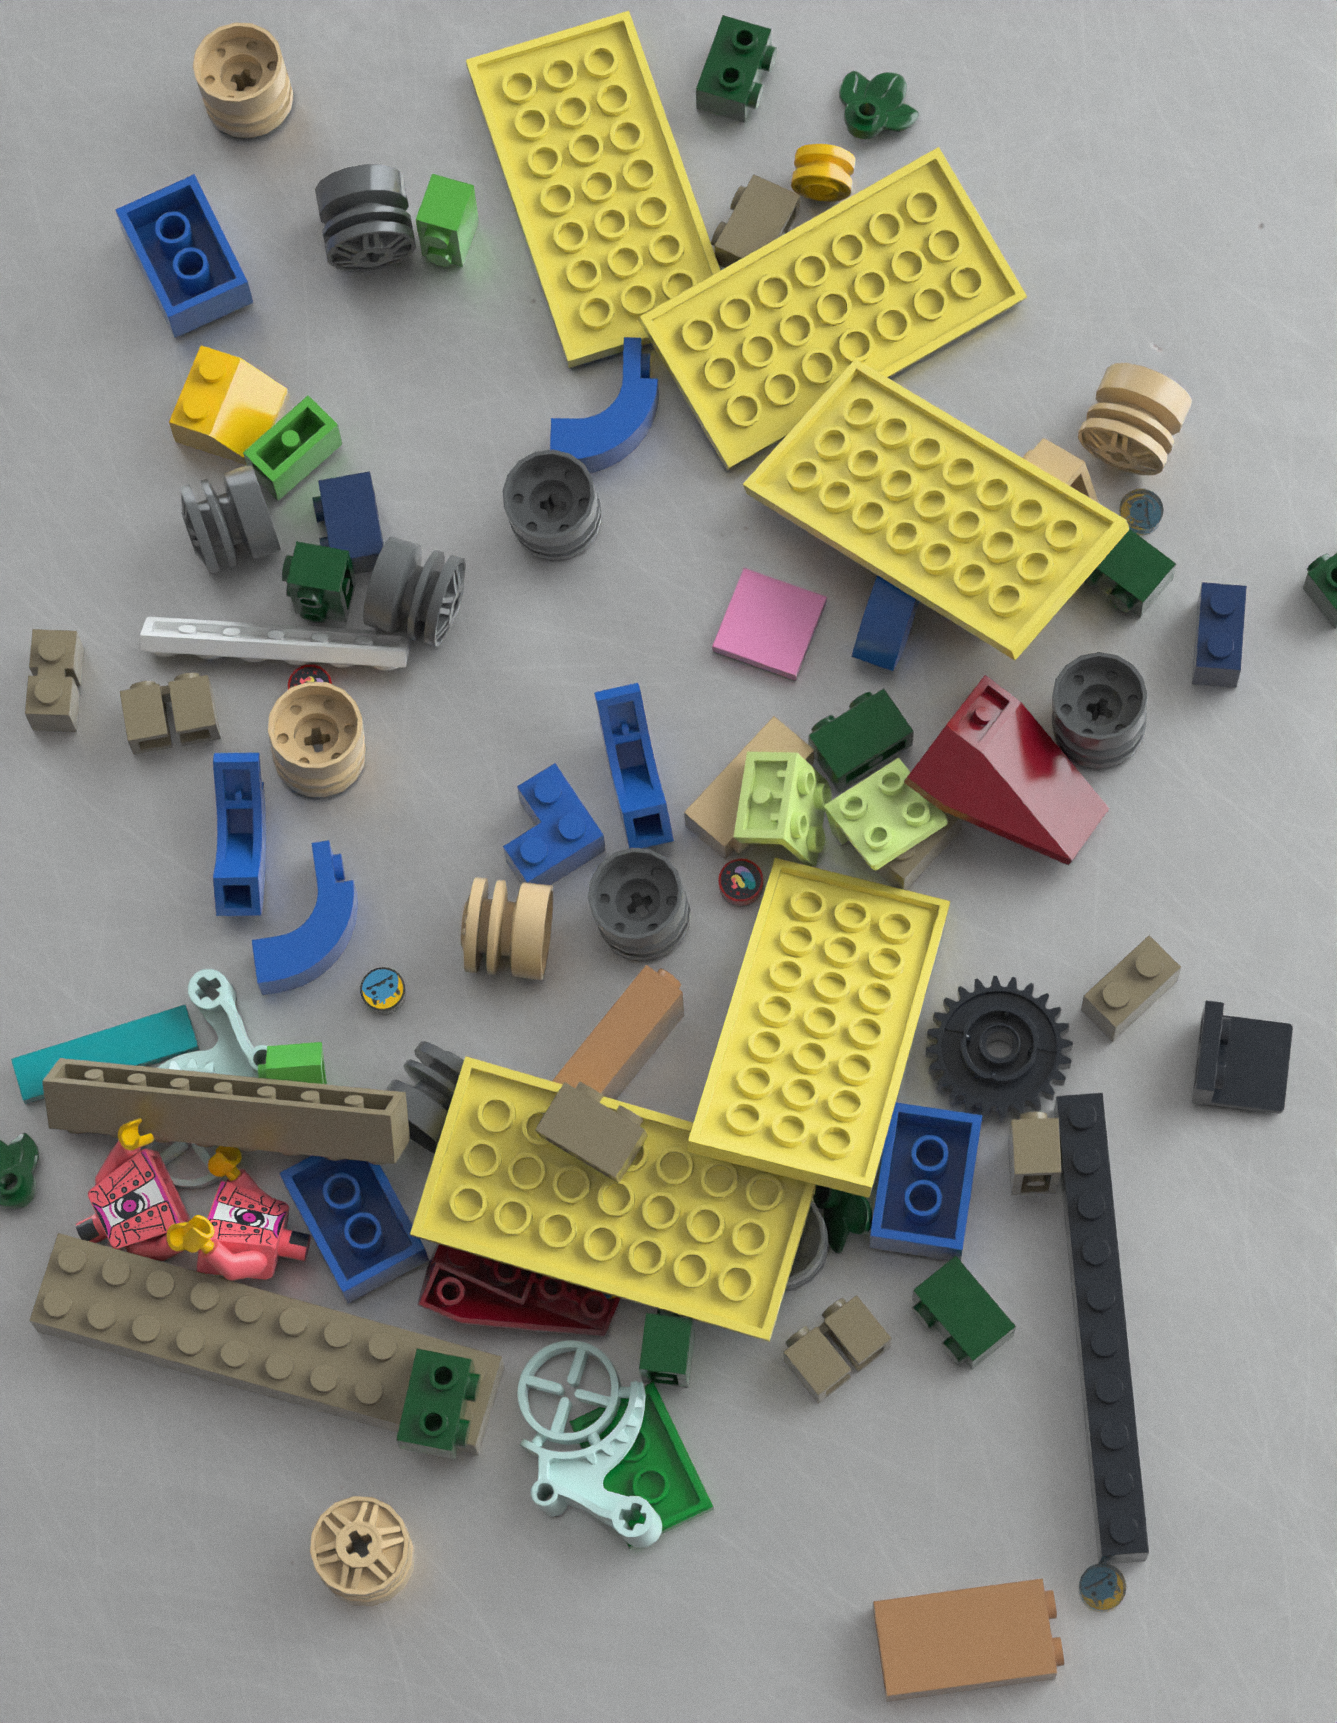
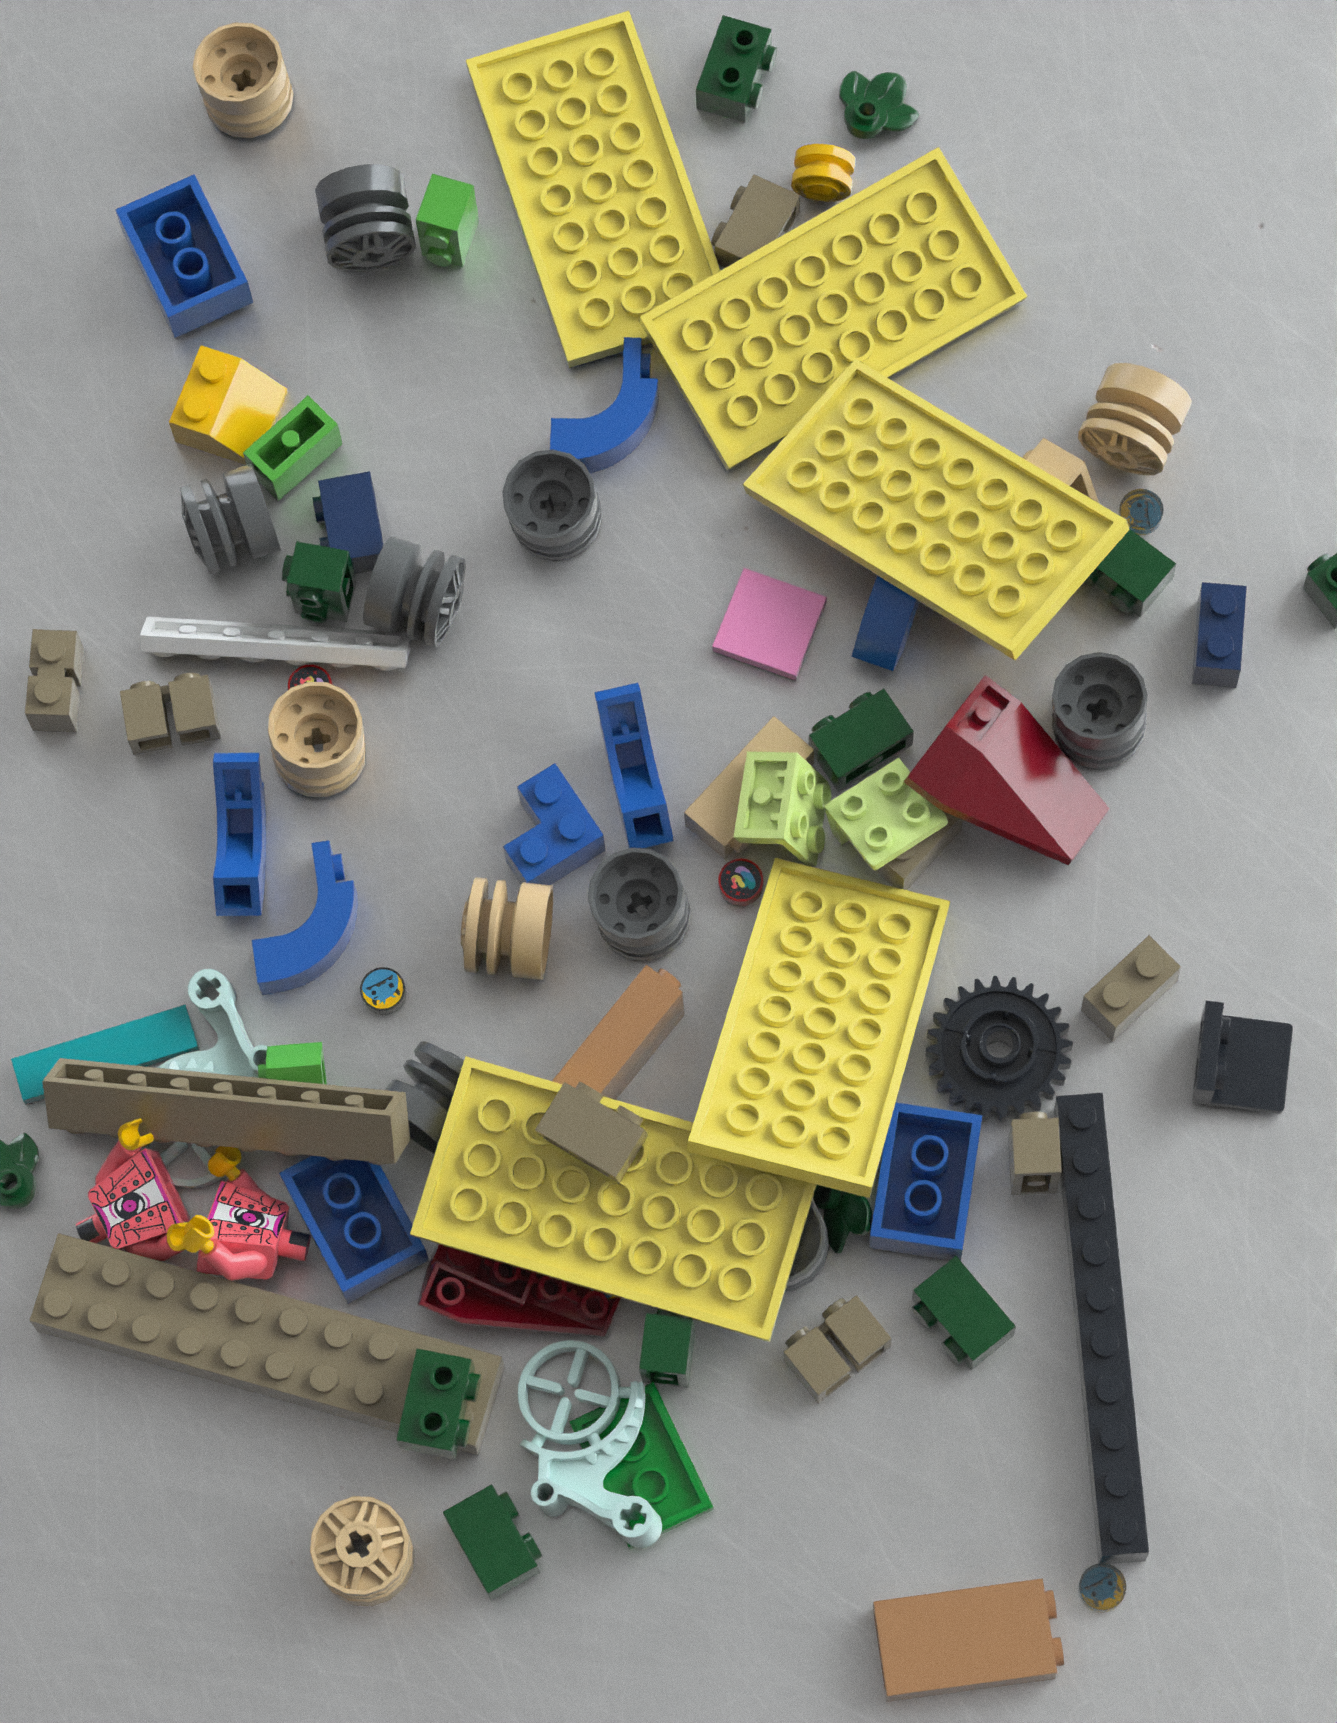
(492, 1541): none -> dark green brick

